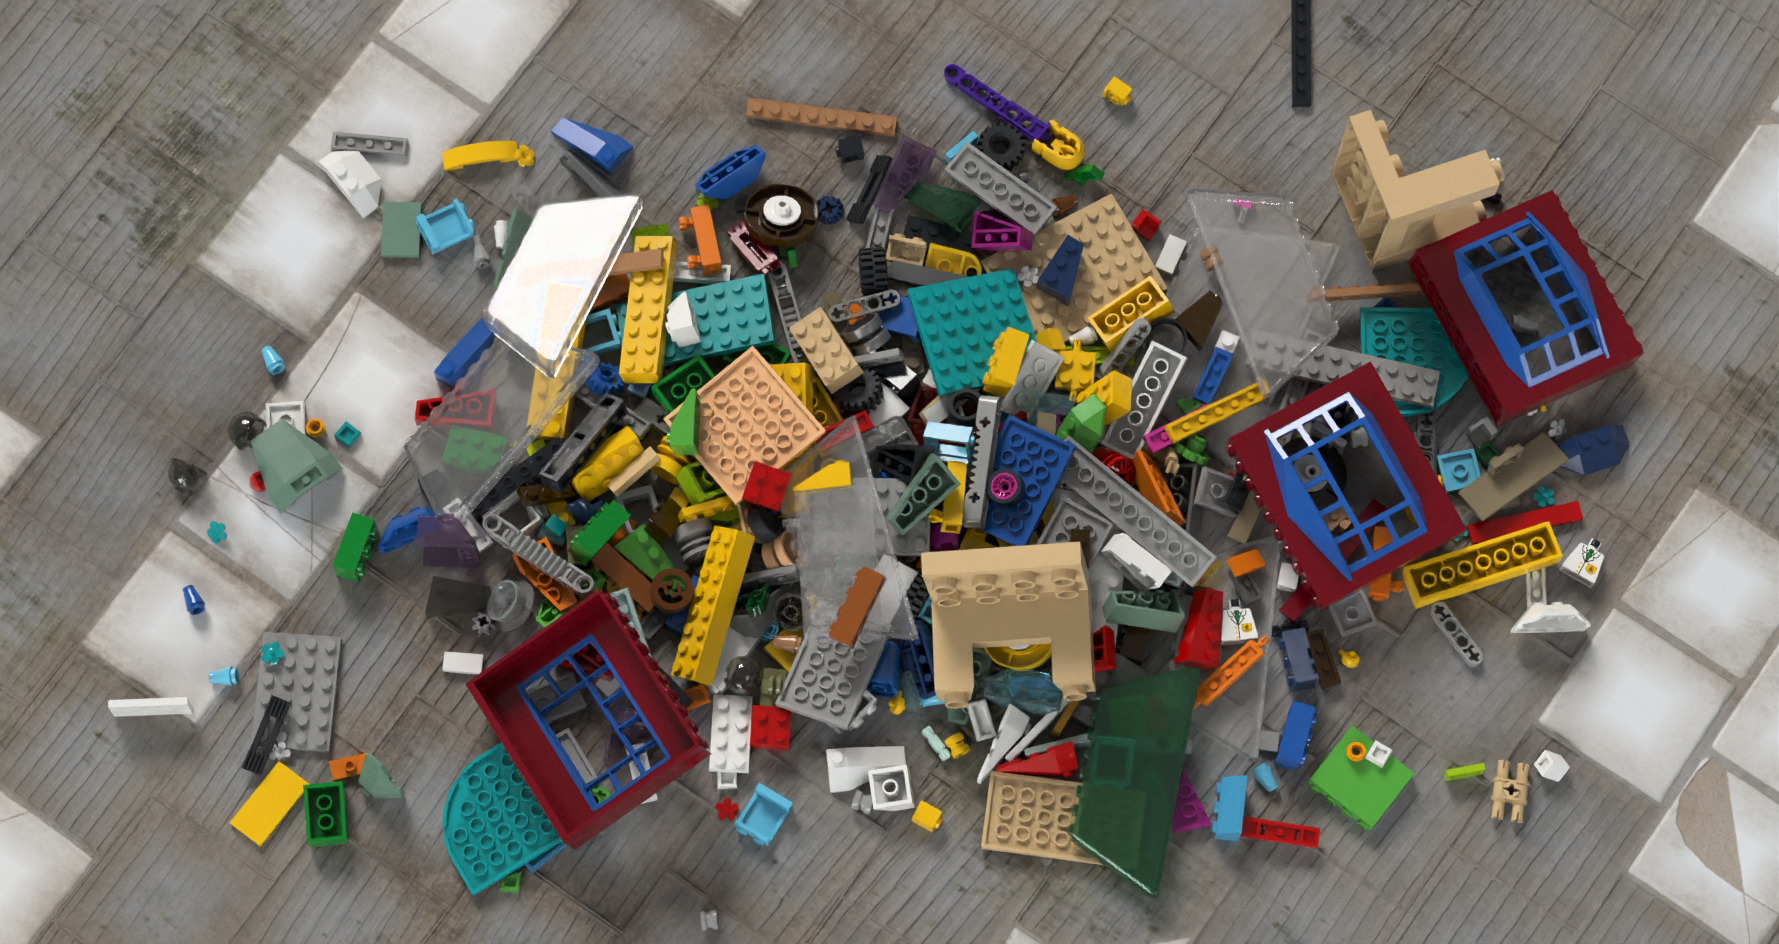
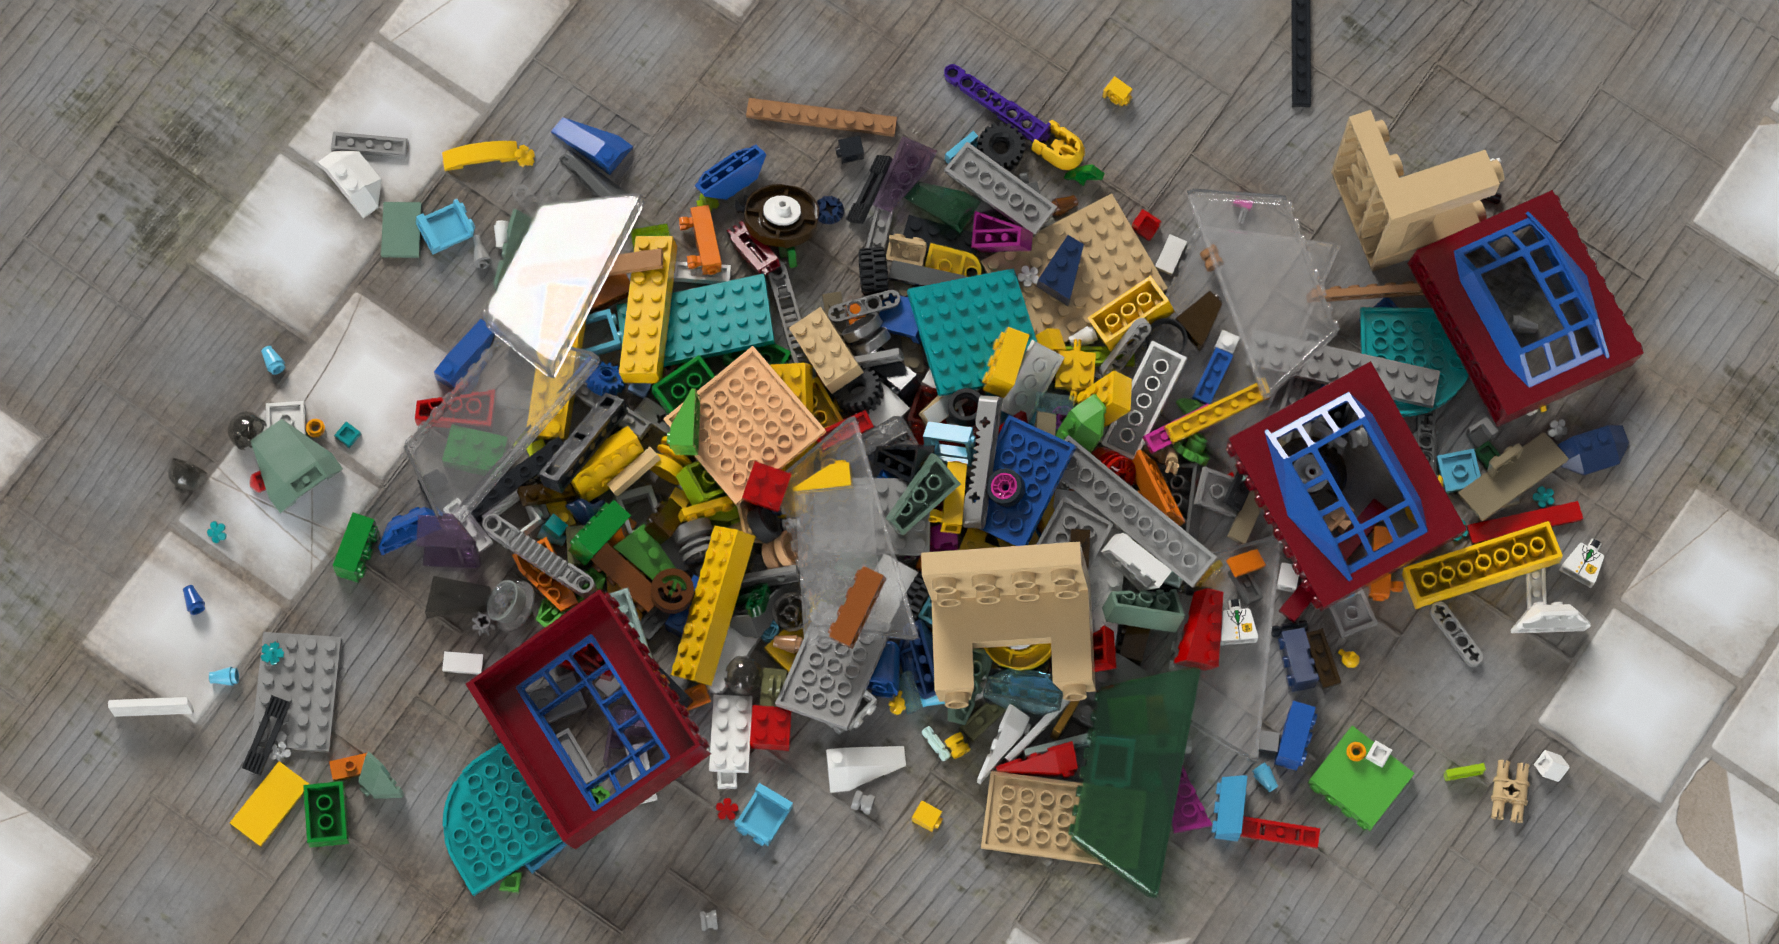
(682, 322): white slope -> none
(891, 788): white slope -> none
(981, 719): white tile -> none
(1230, 672): orange plate -> none

